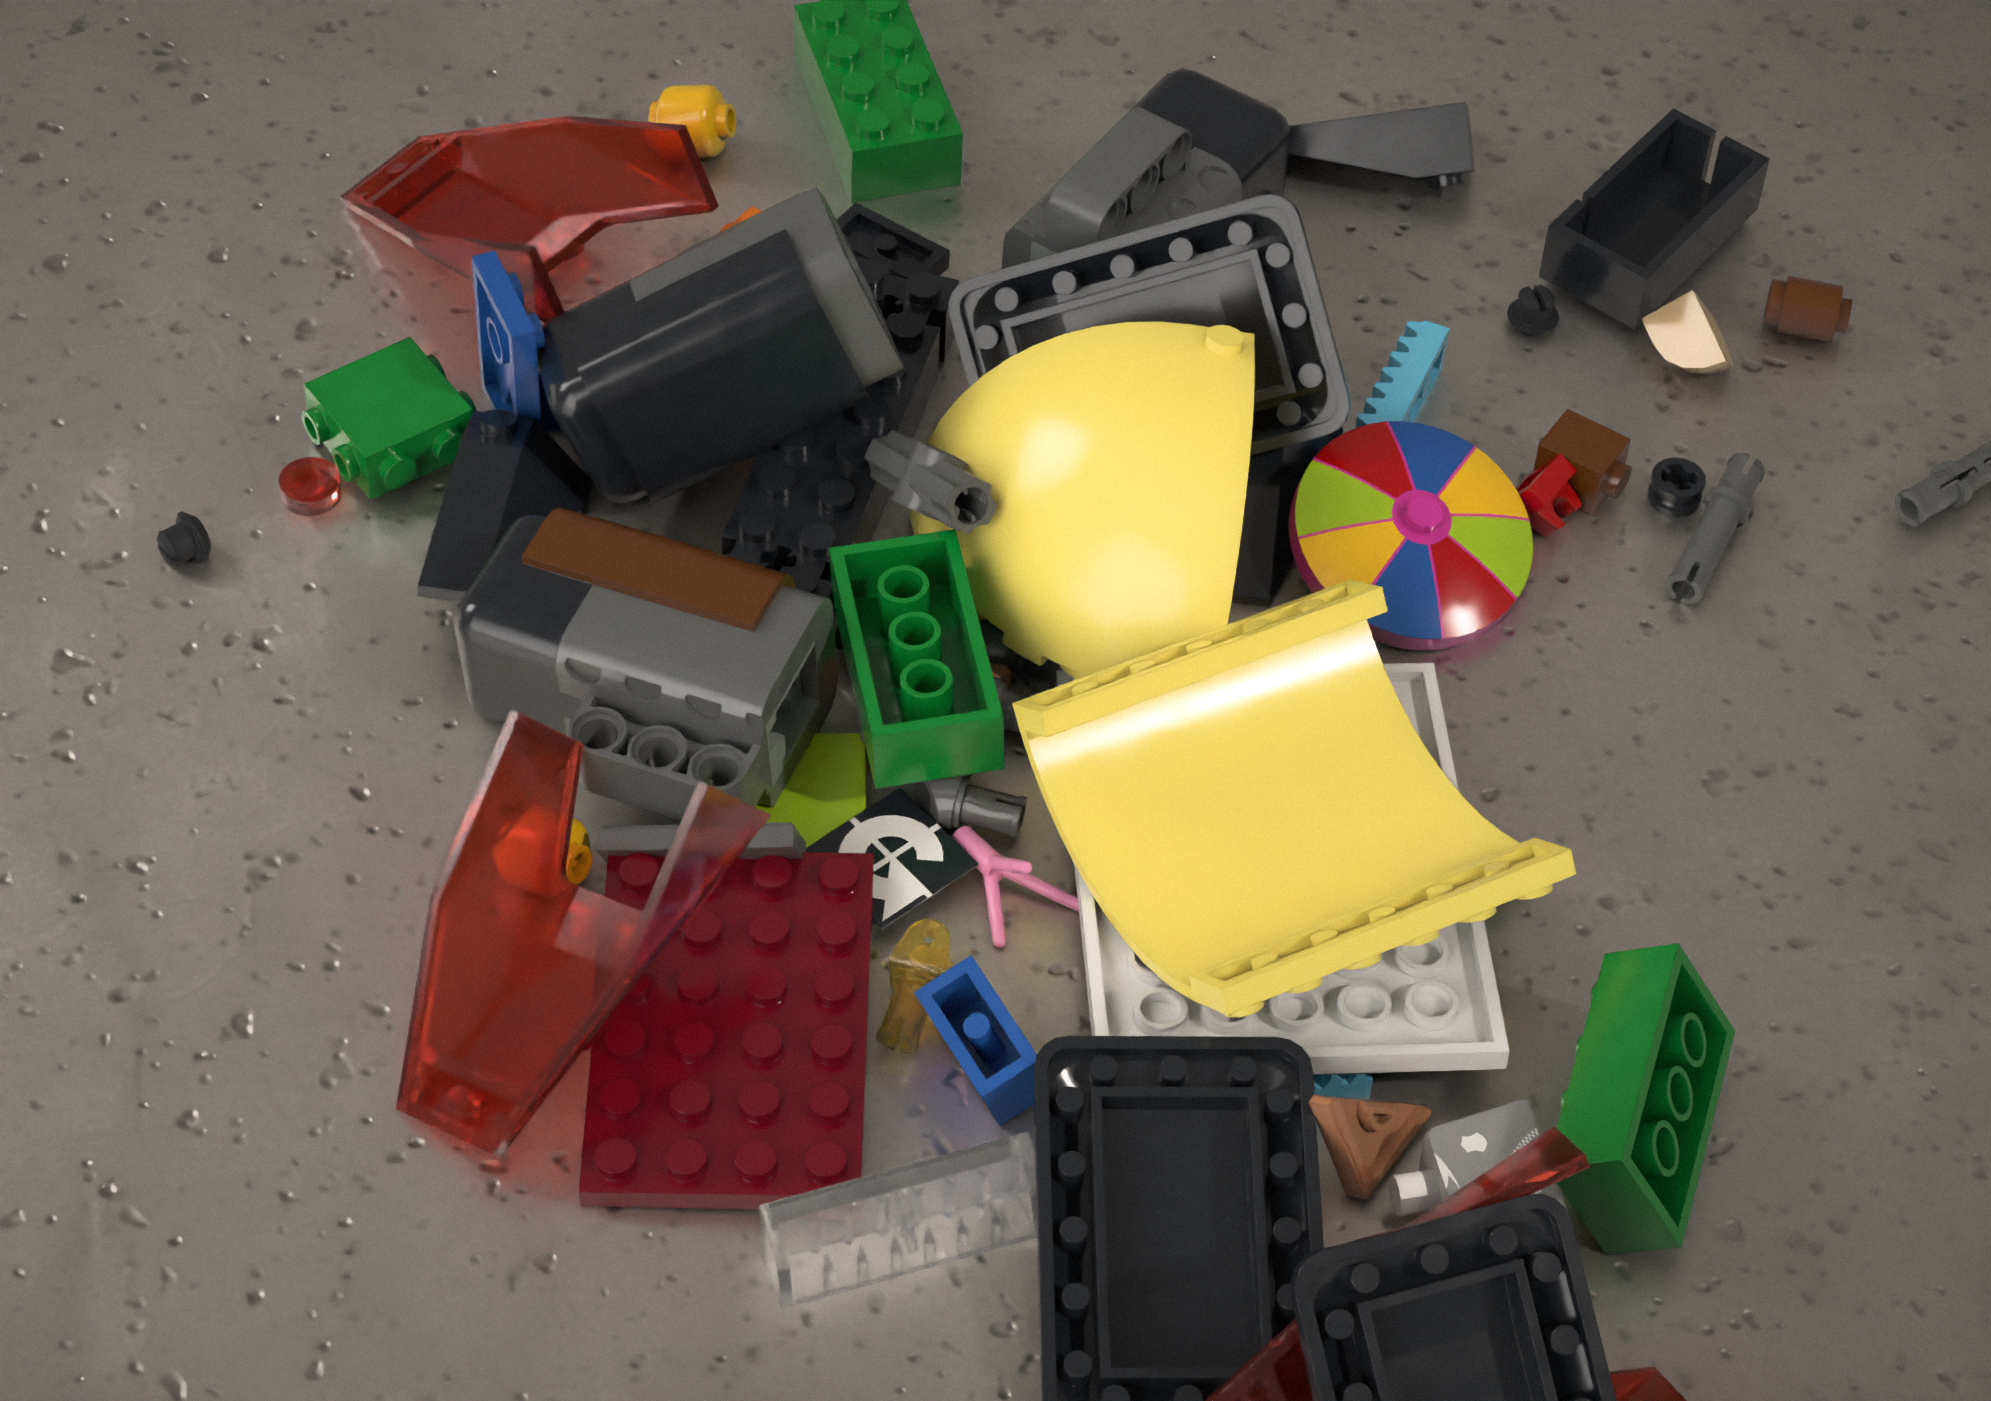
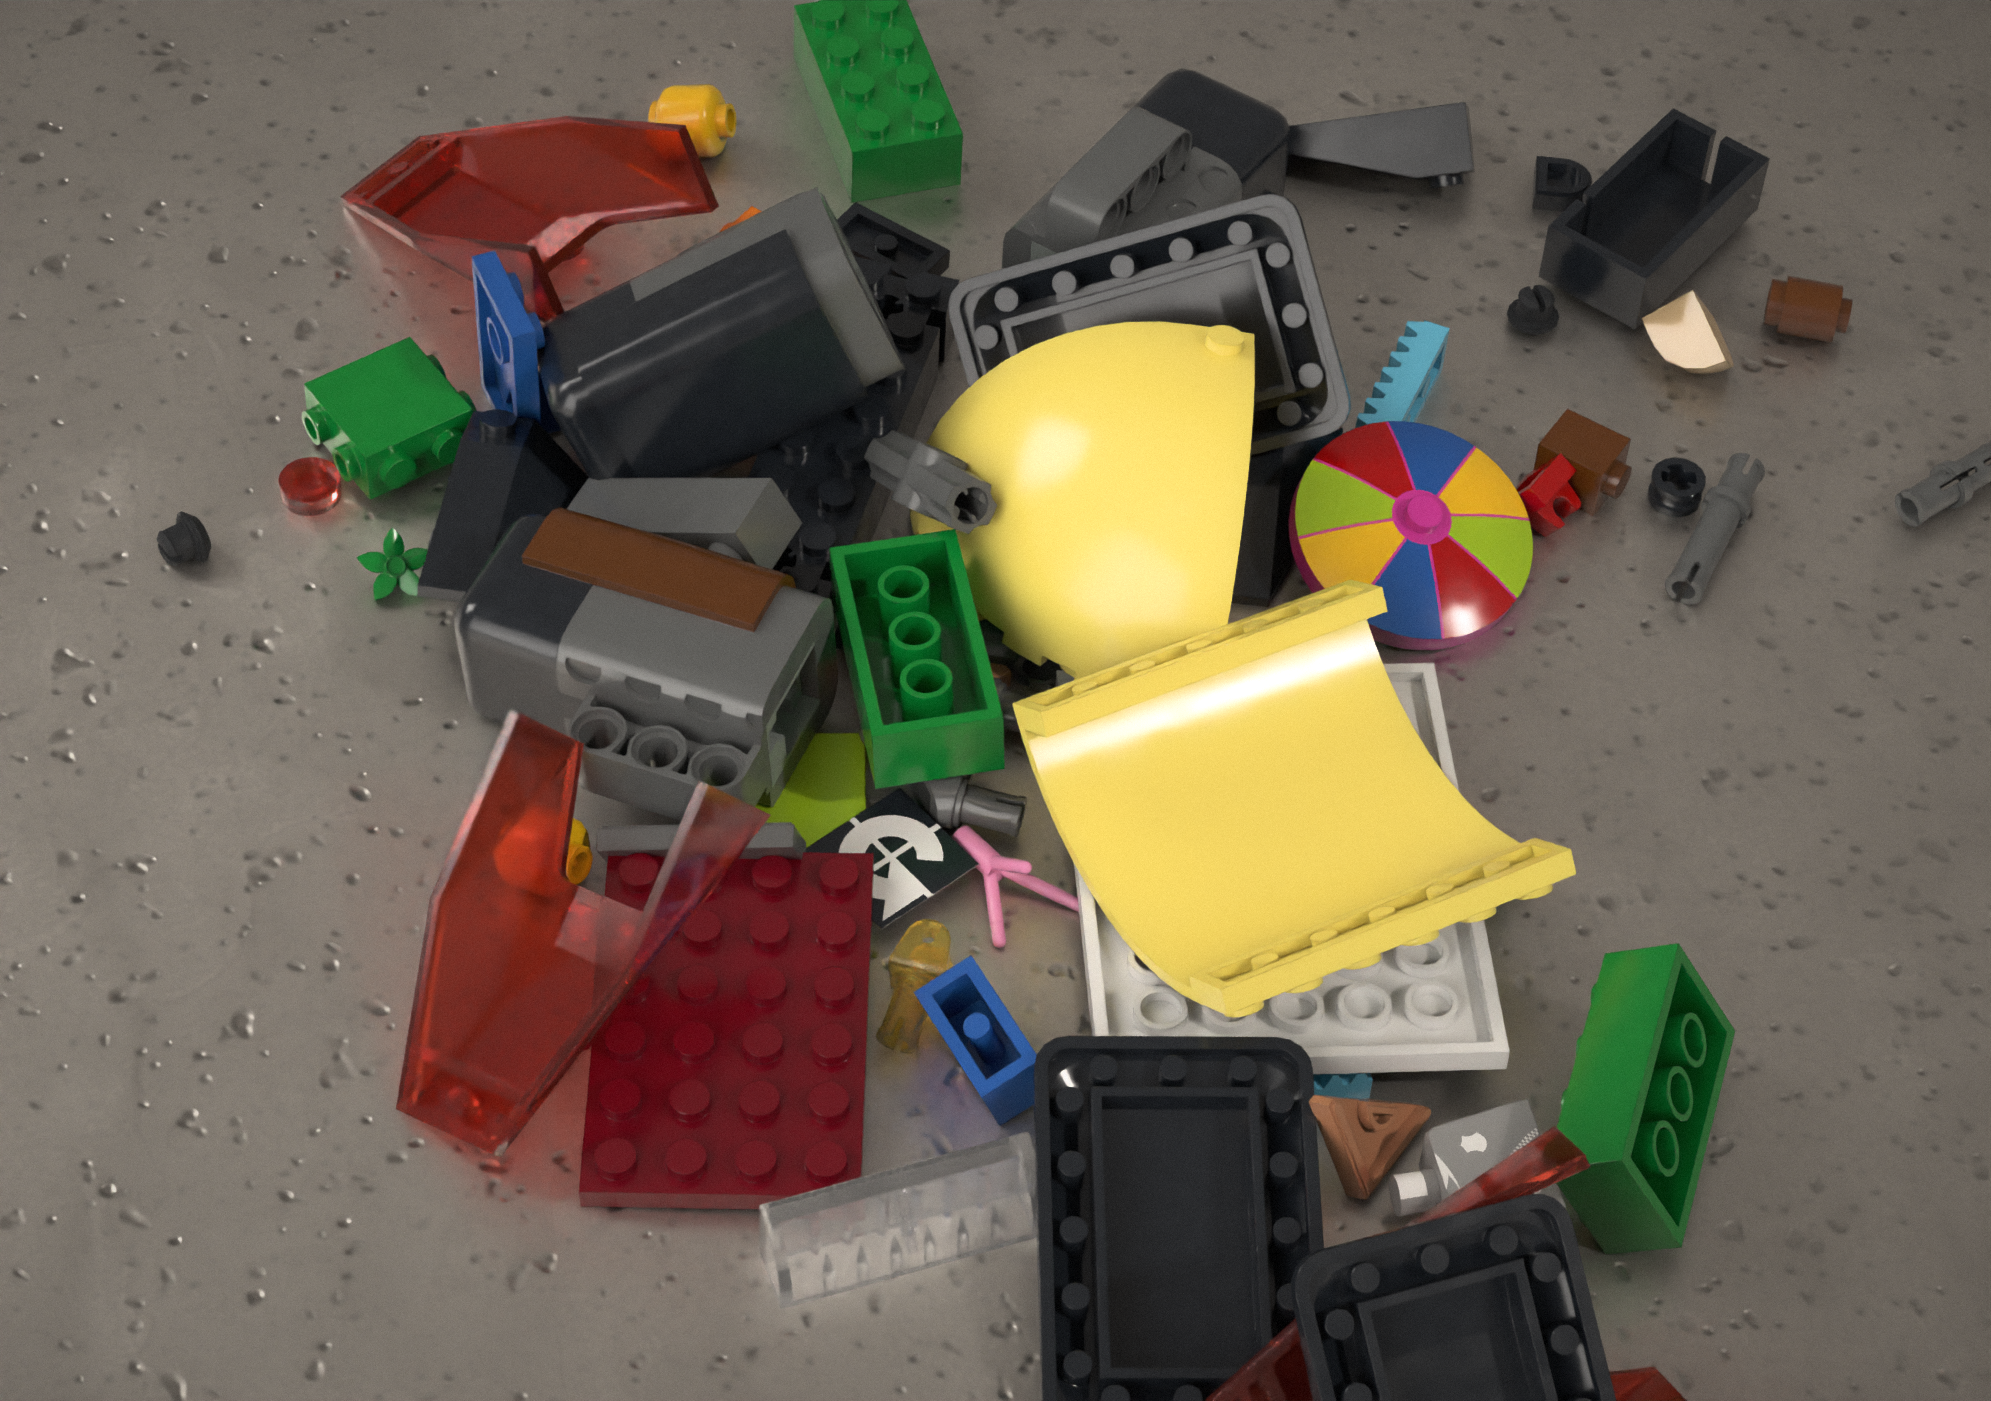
(394, 566): none -> green plant
(723, 515): none -> dark grey brick
(1558, 183): none -> black tile

